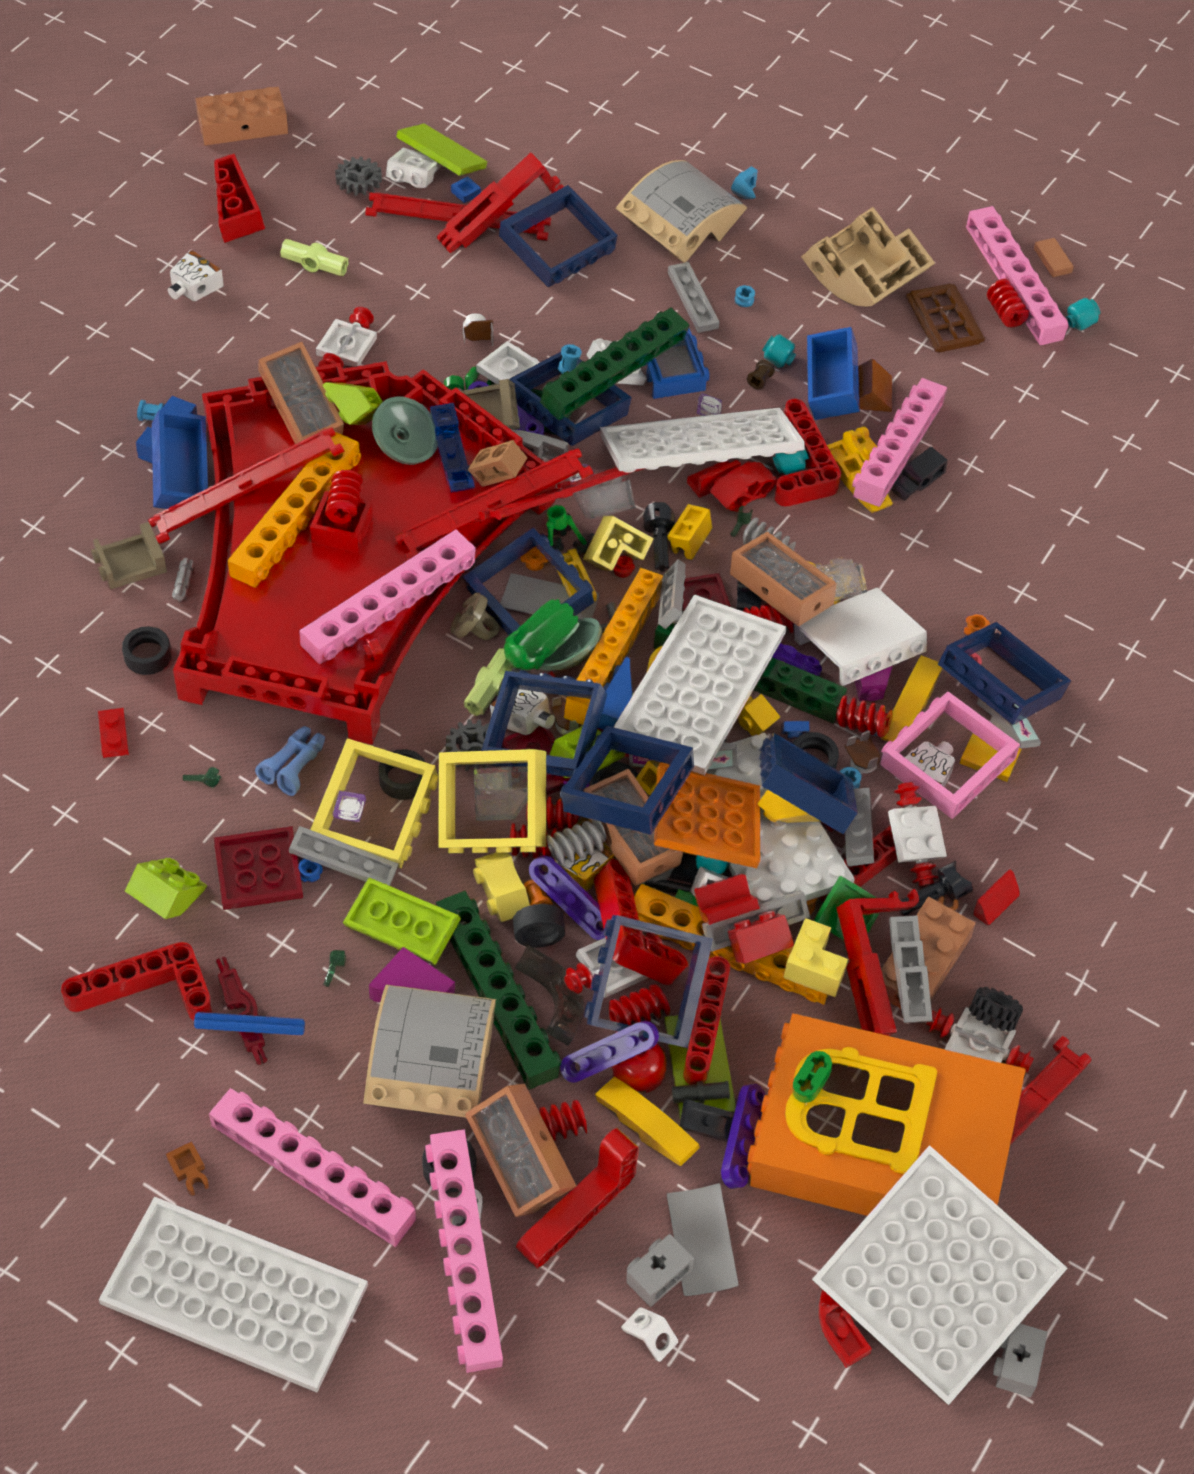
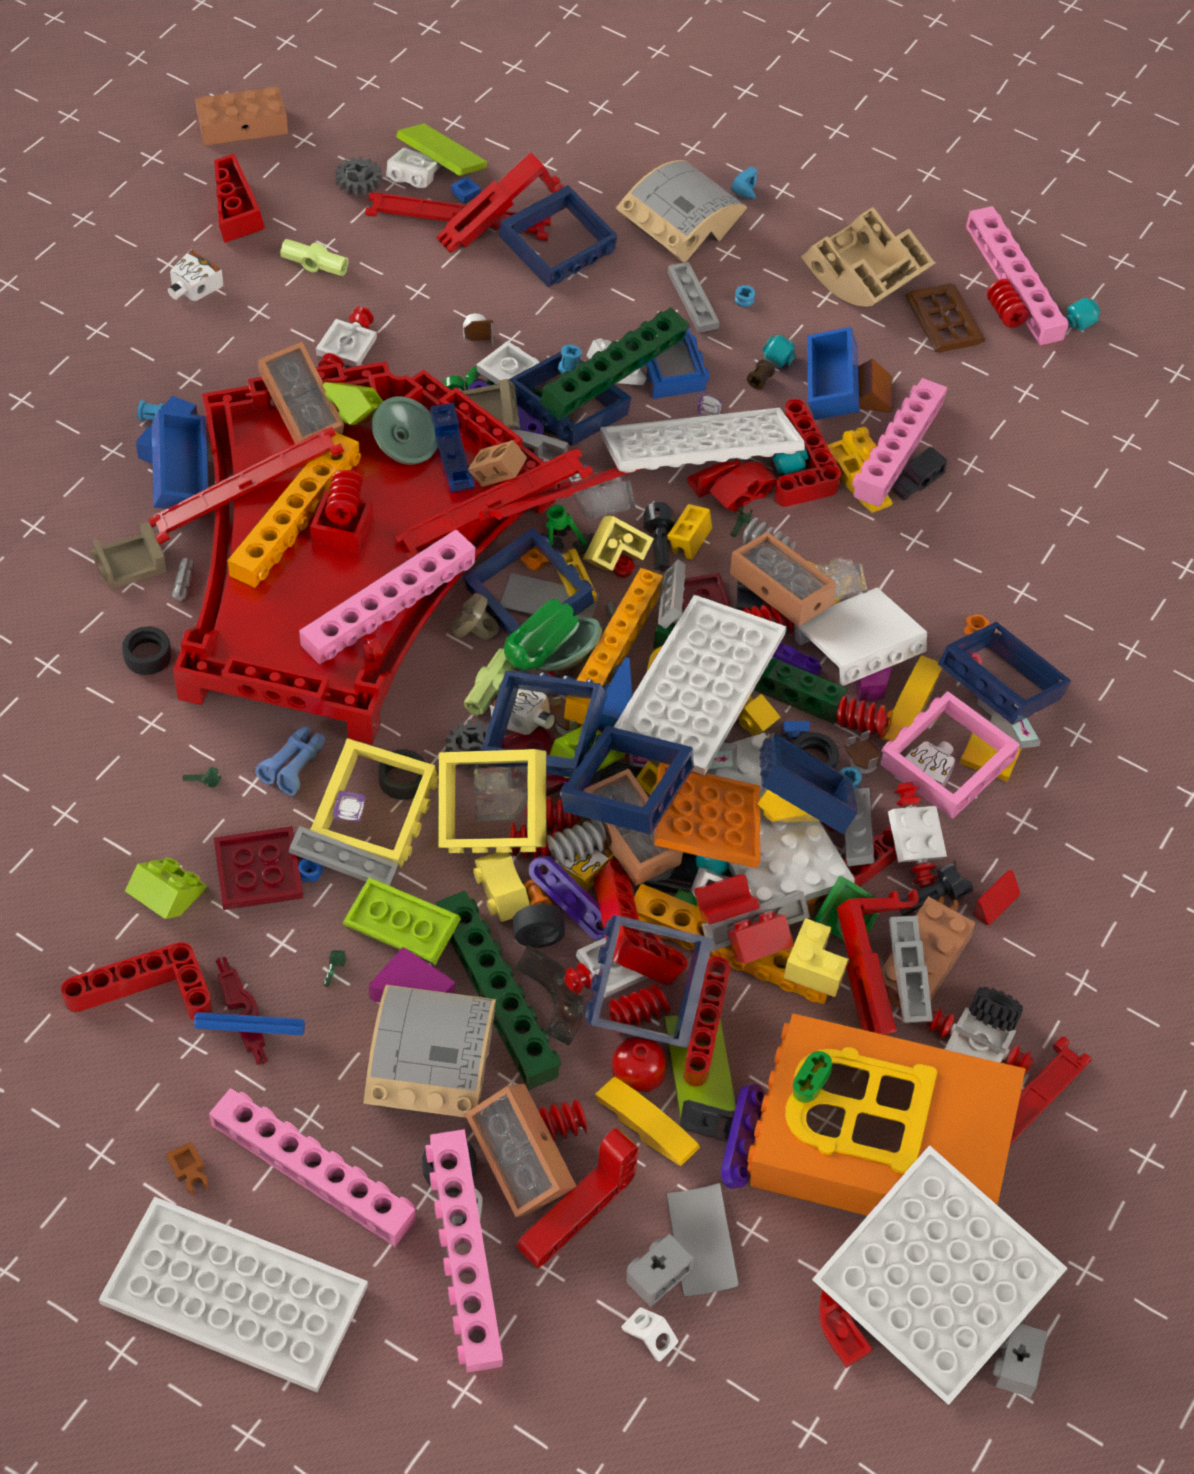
(113, 732): red plate -> none
(609, 1051): plate -> none
(701, 1092): pearl dark grey pin -> none
(1053, 257): nougat tile -> none

